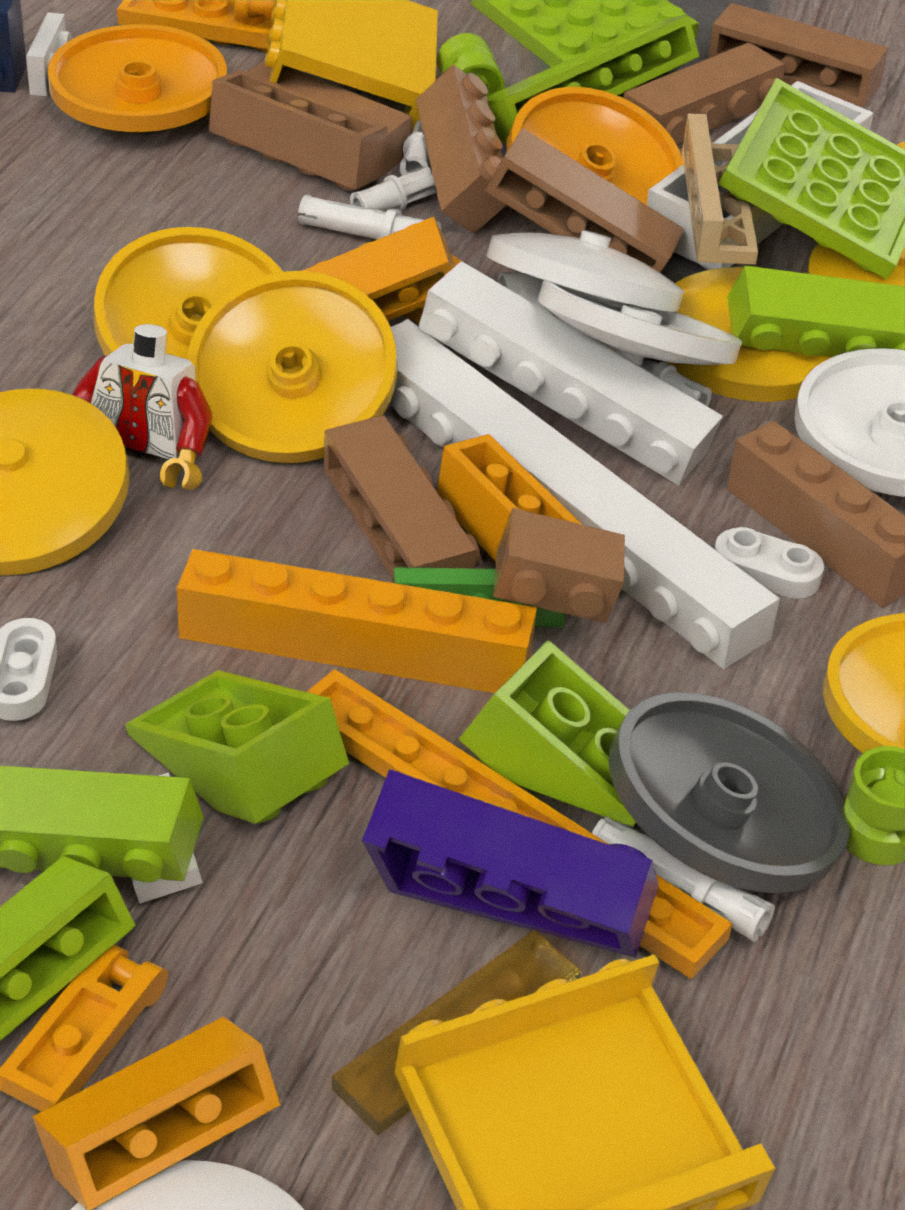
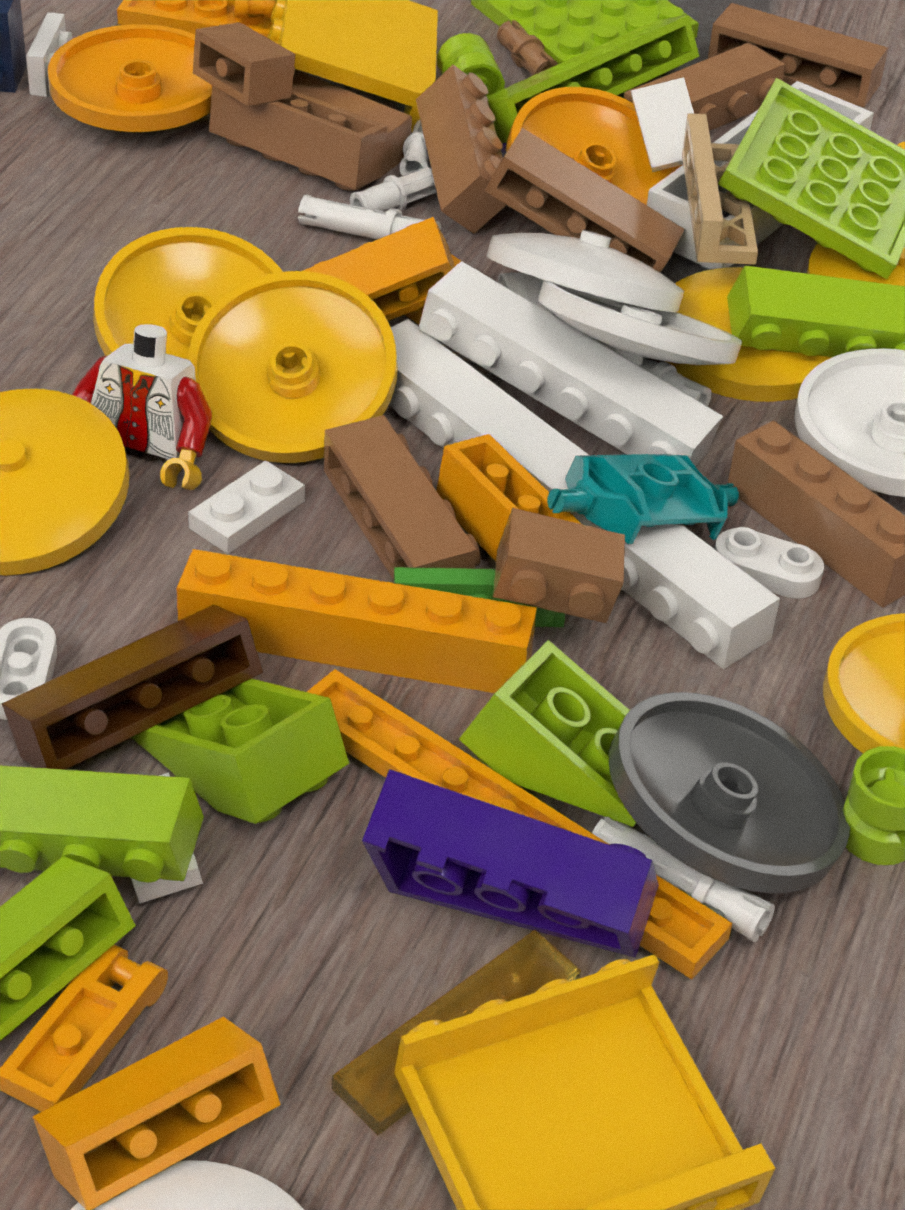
(132, 688): none -> reddish brown brick
(243, 63): none -> medium nougat brick
(246, 506): none -> white plate
(525, 49): none -> medium nougat pin
(640, 491): none -> teal plate
(662, 121): none -> white panel

